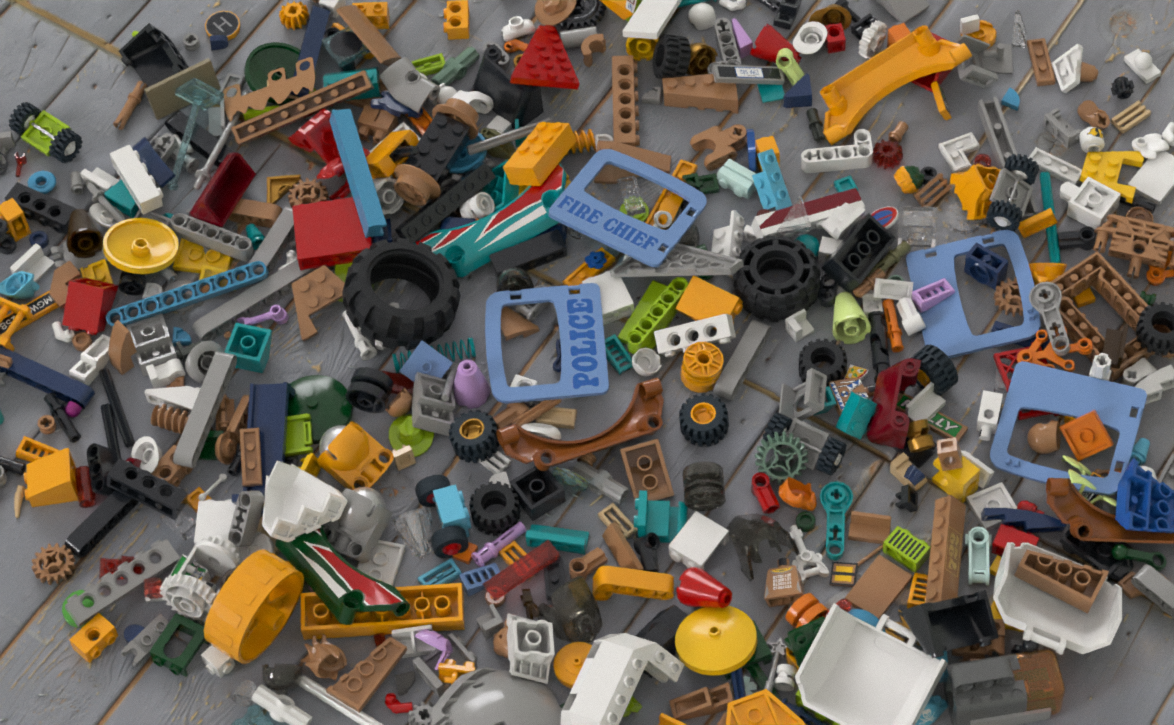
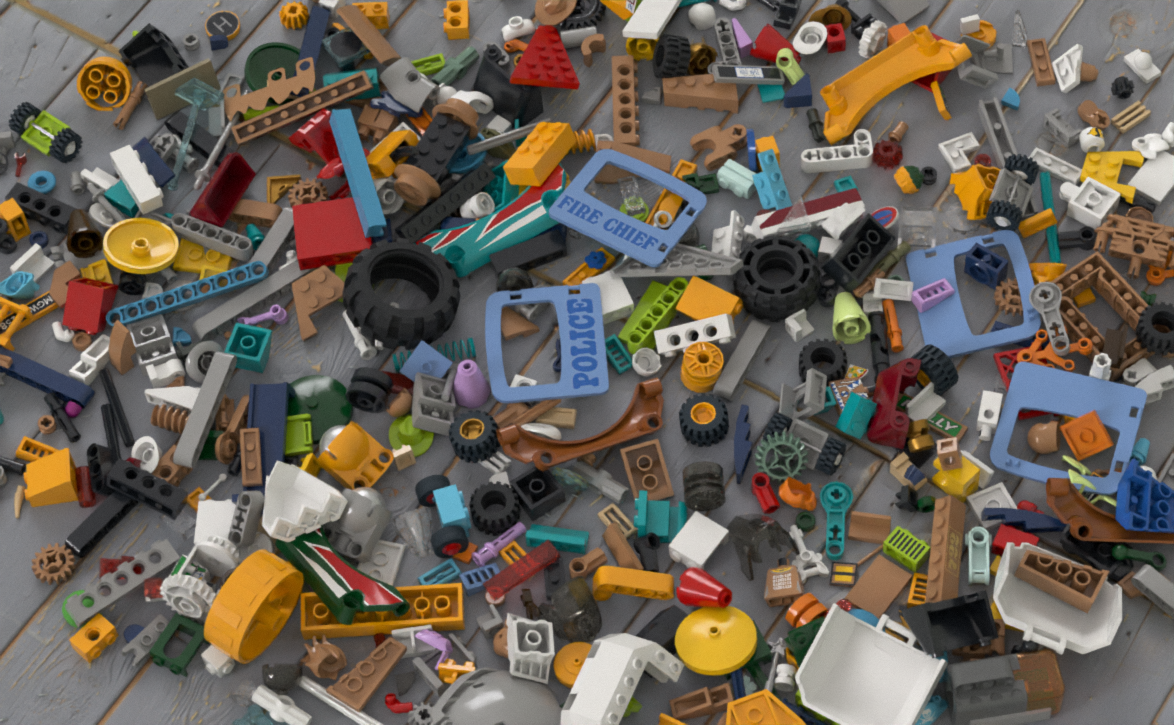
(94, 80): none -> light orange cylinder
(742, 446): none -> dark blue slope
(911, 318): white piece -> none
(926, 504): none -> dark green tile
(943, 182): medium nougat tile -> none

